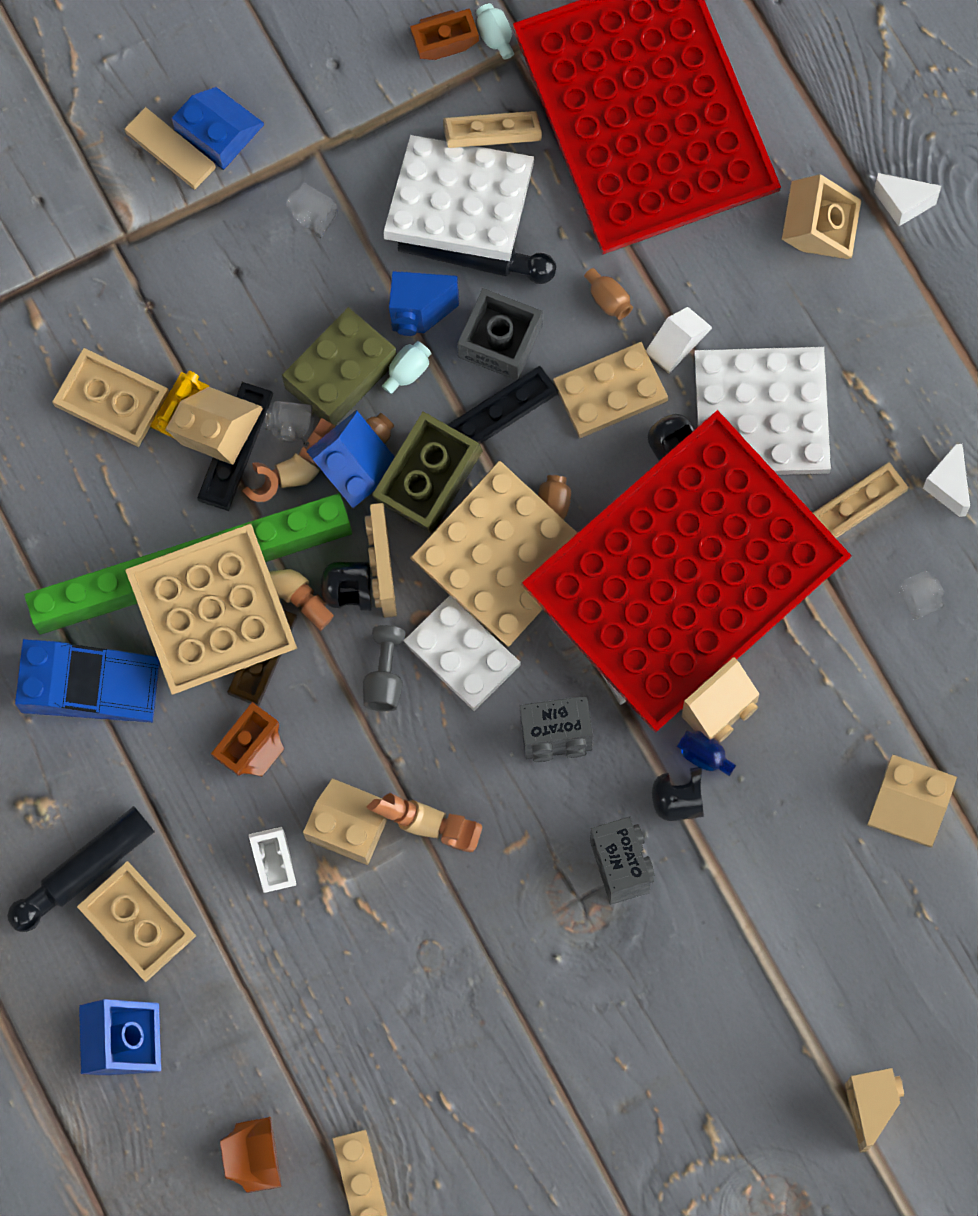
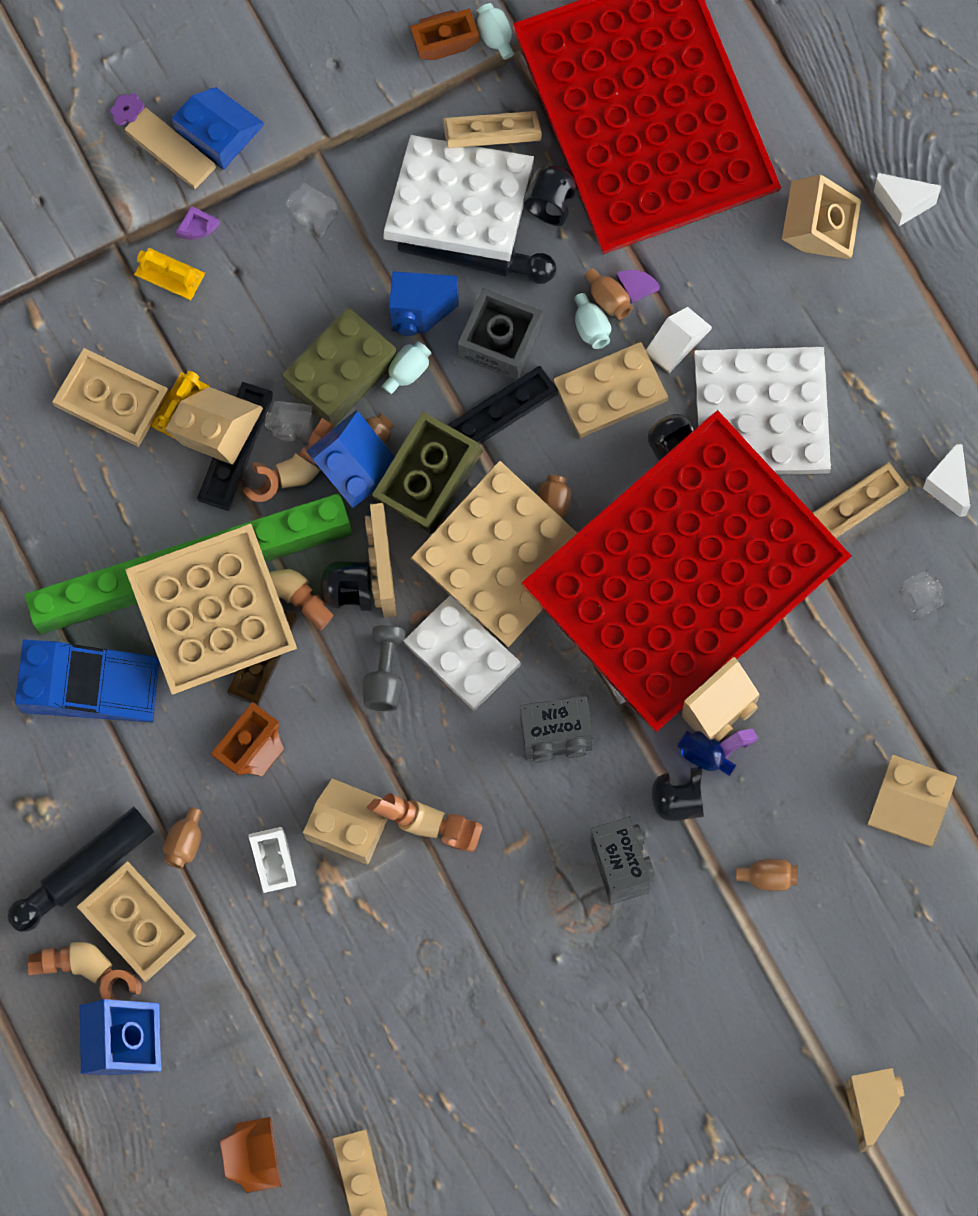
(84, 960): none -> piece
(126, 108): none -> medium lavender plant
(168, 273): none -> yellow hinge
(183, 840): none -> medium nougat plant
(196, 224): none -> medium lavender tile
(553, 186): none -> black helmet
(591, 322): none -> light aqua plant
(637, 284): none -> medium lavender tile
(738, 739): none -> medium lavender tile
(769, 874): none -> medium nougat plant

